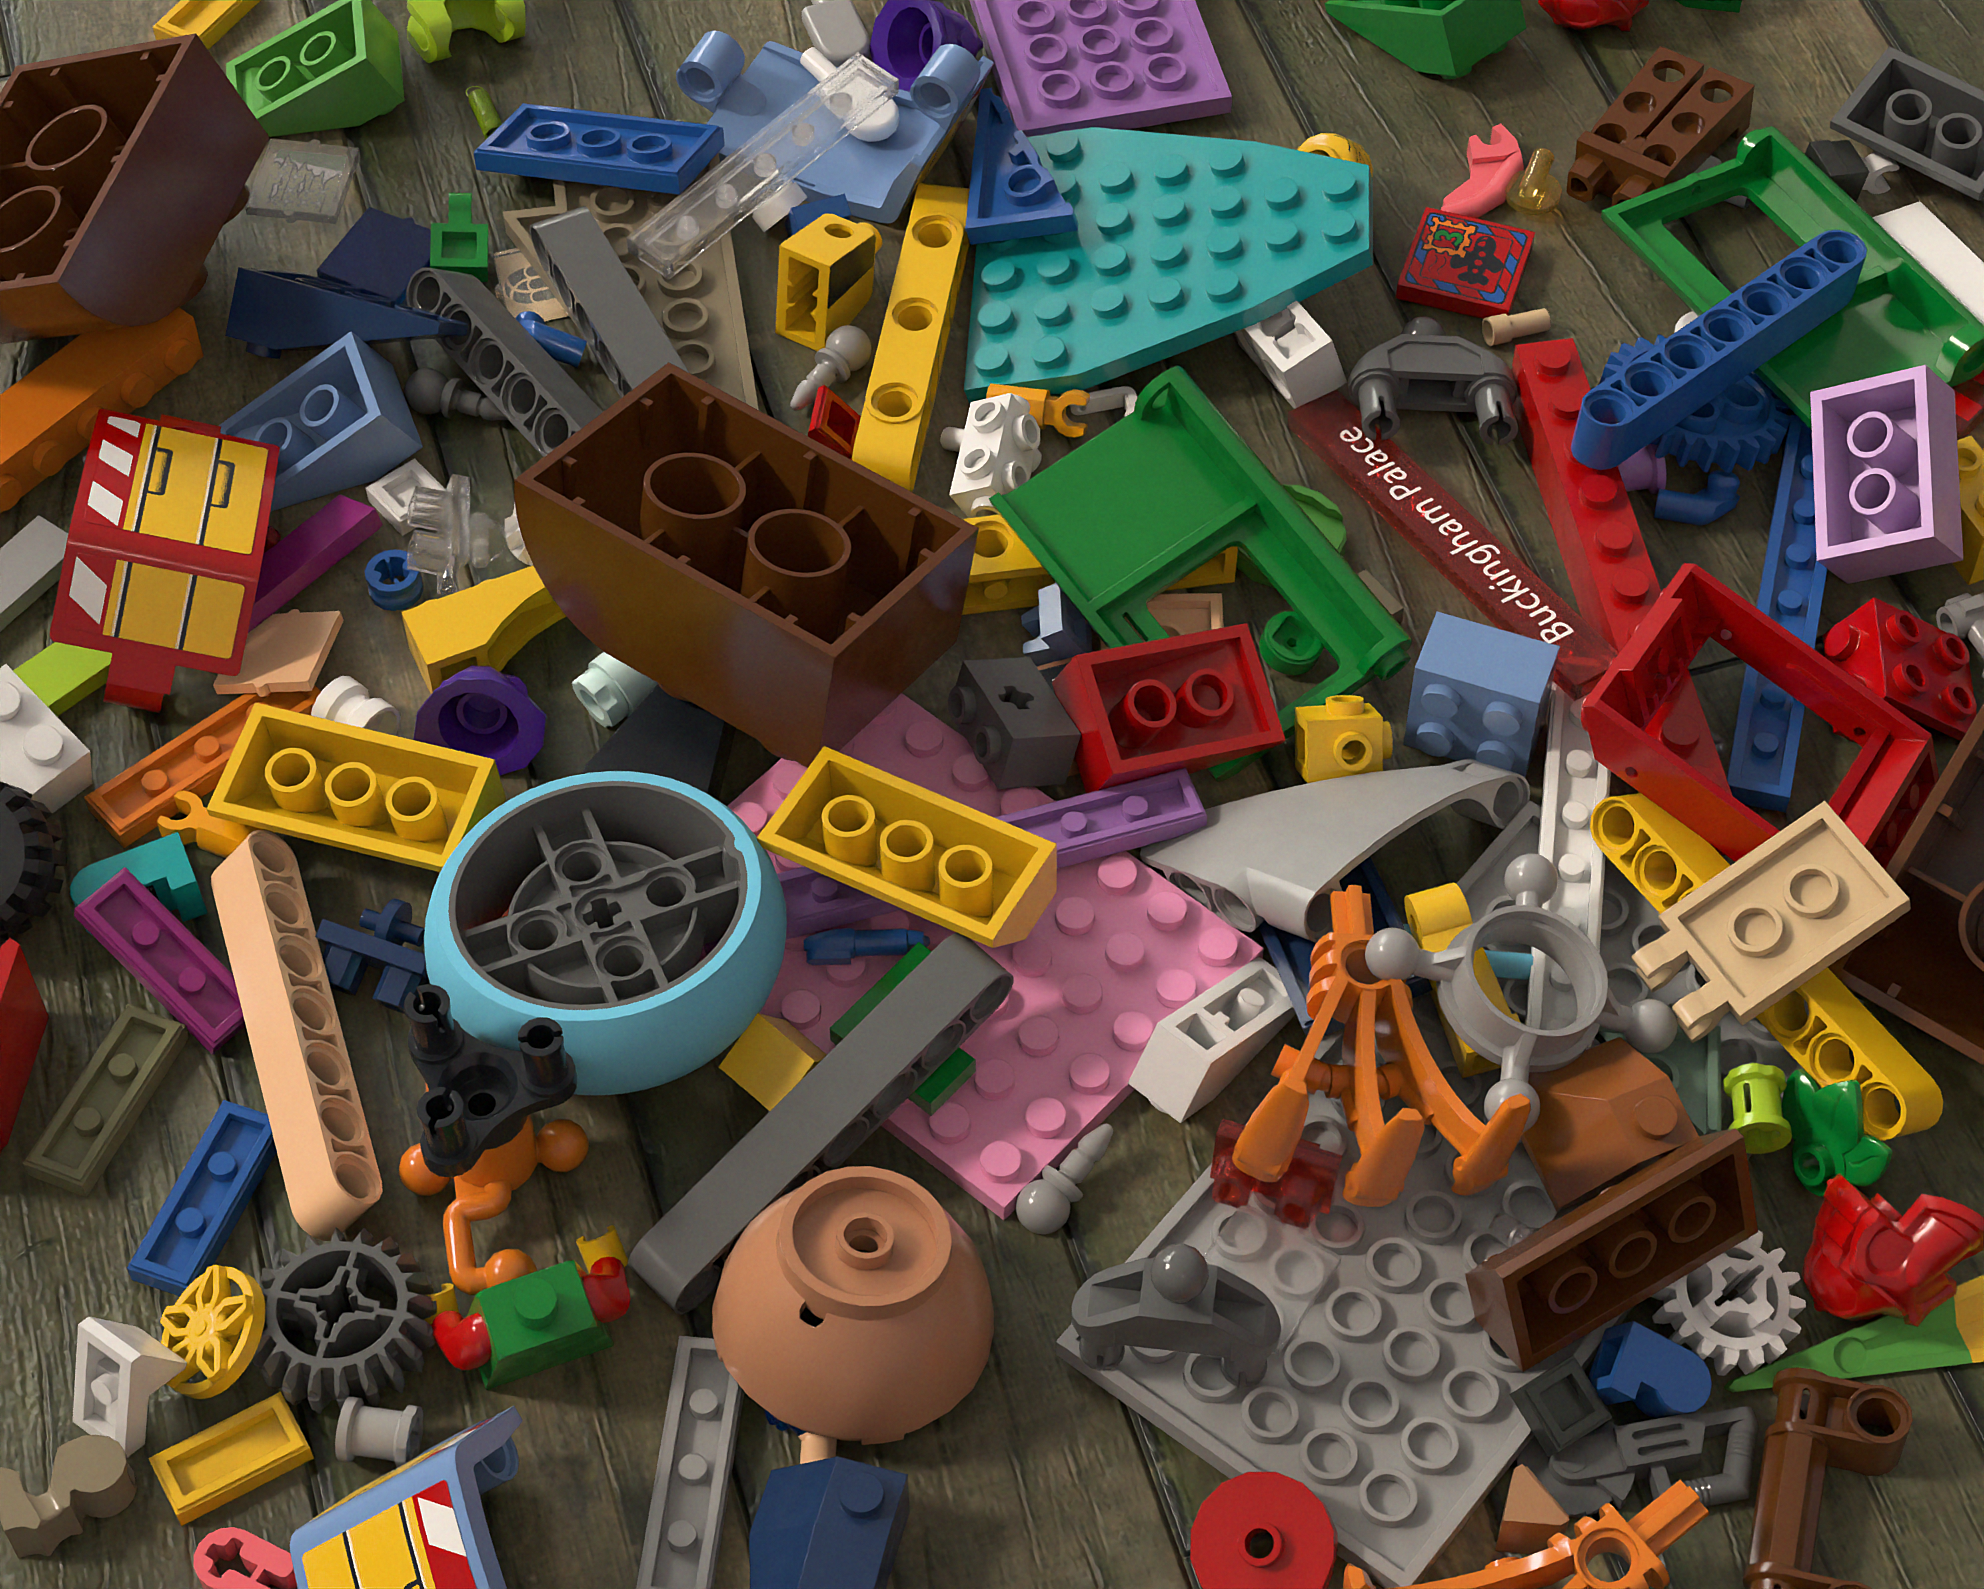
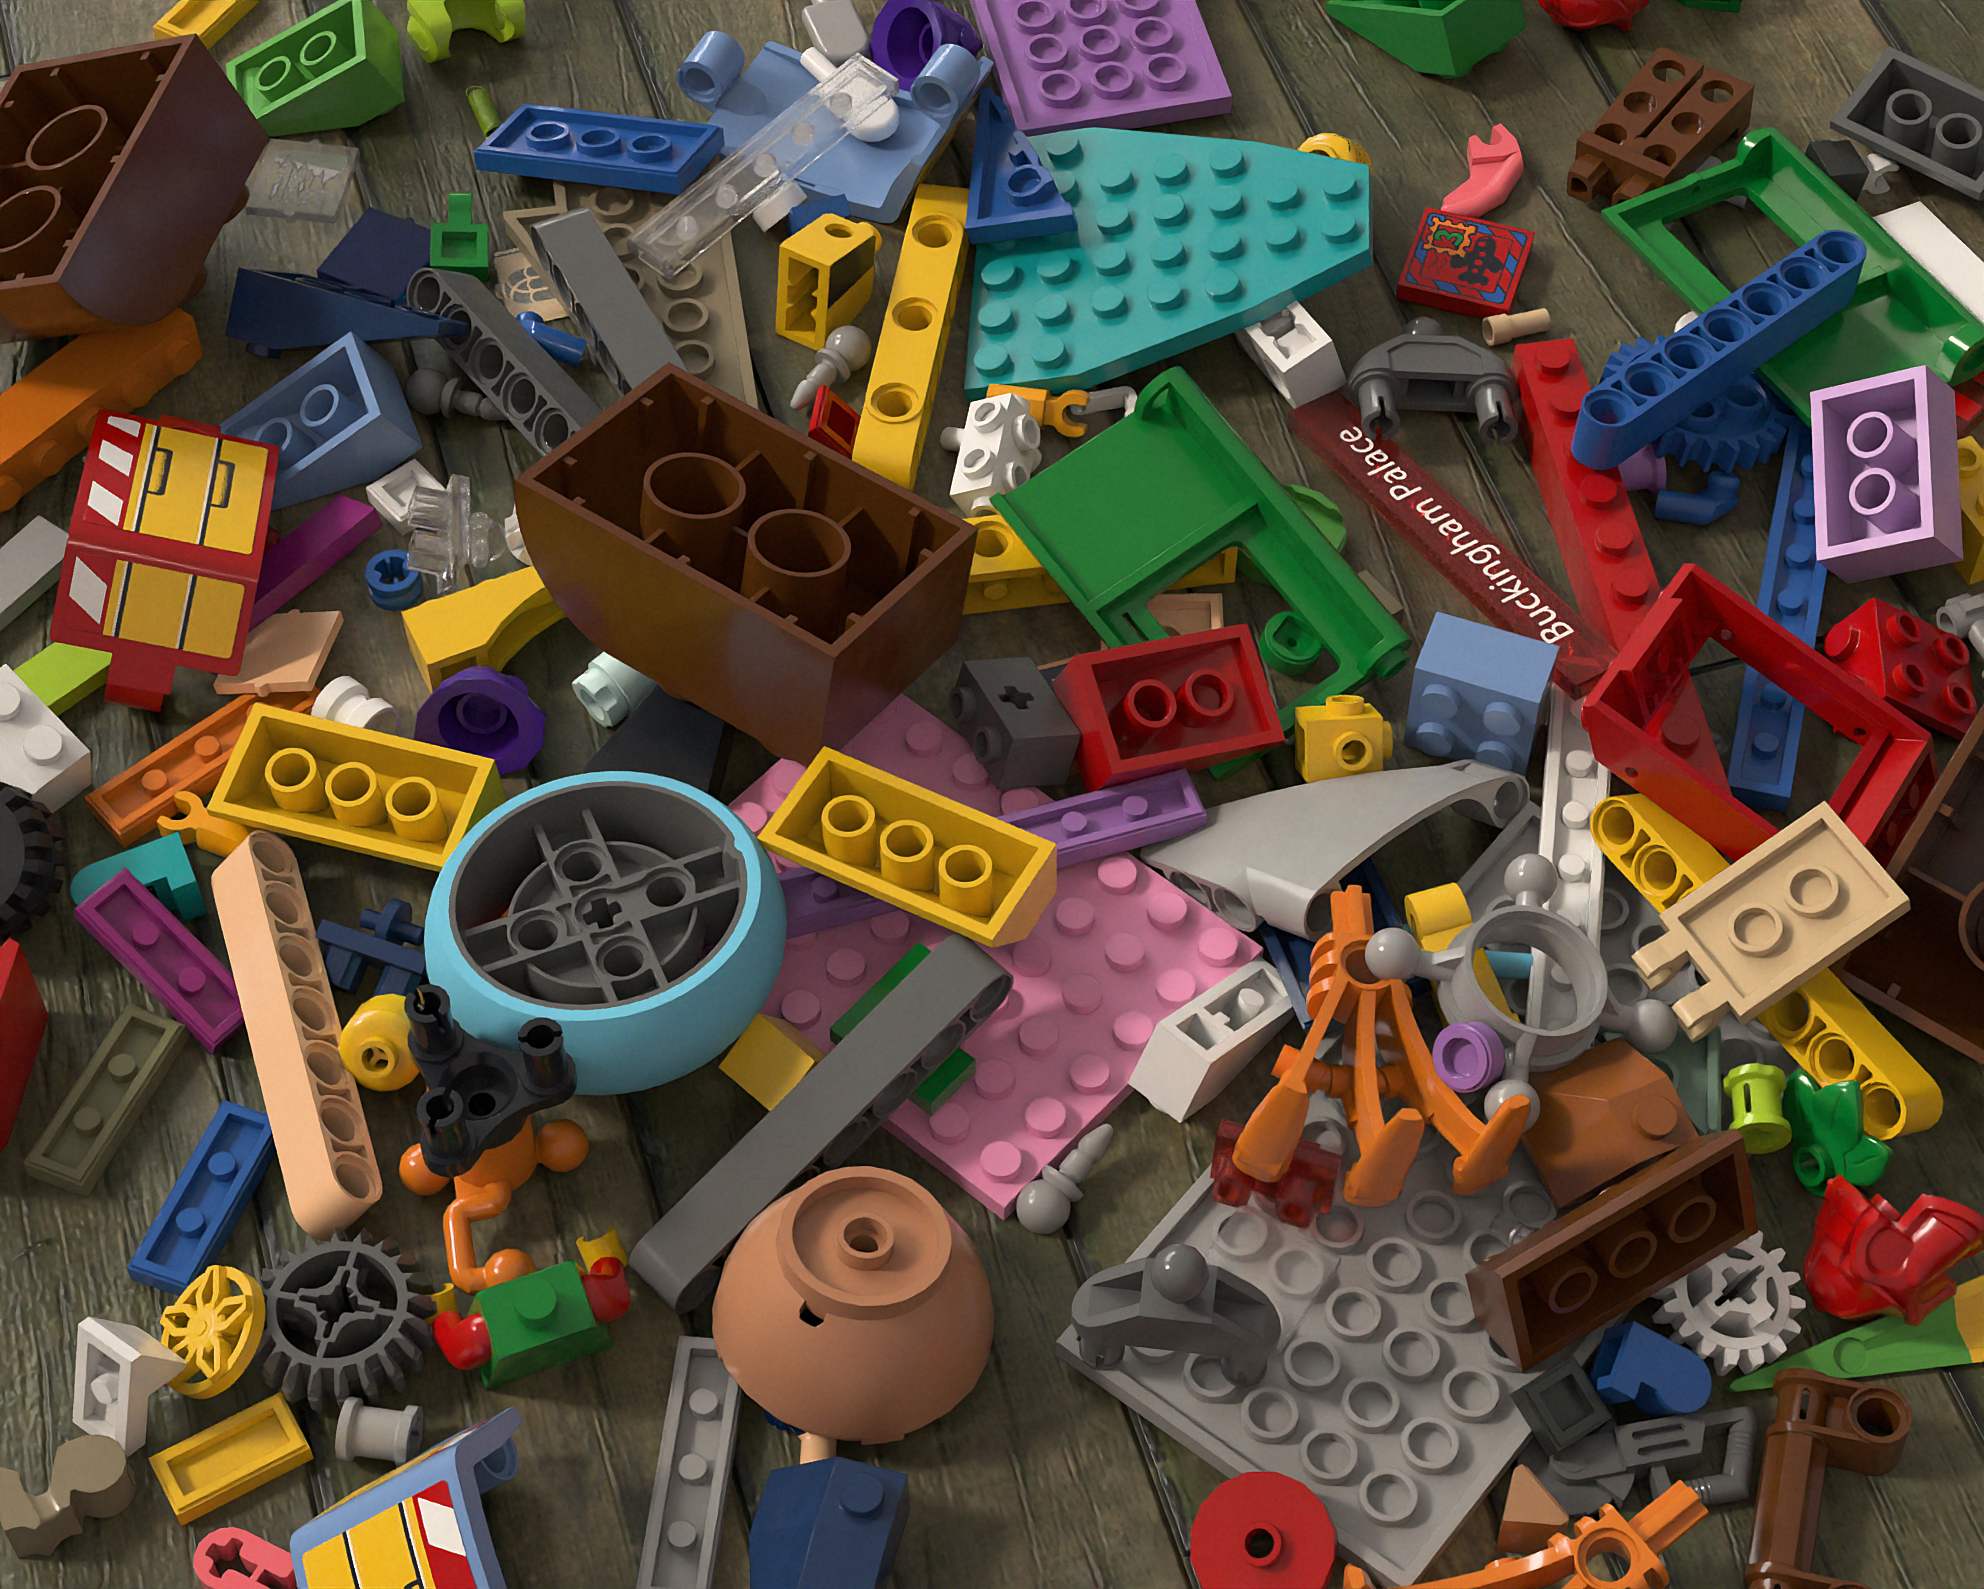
(377, 1044): none -> yellow head
(844, 944): blue piece -> none
(1058, 628): medium blue tile -> none
(1468, 1056): none -> medium lavender tile
(1534, 189): clear yellow plate -> none

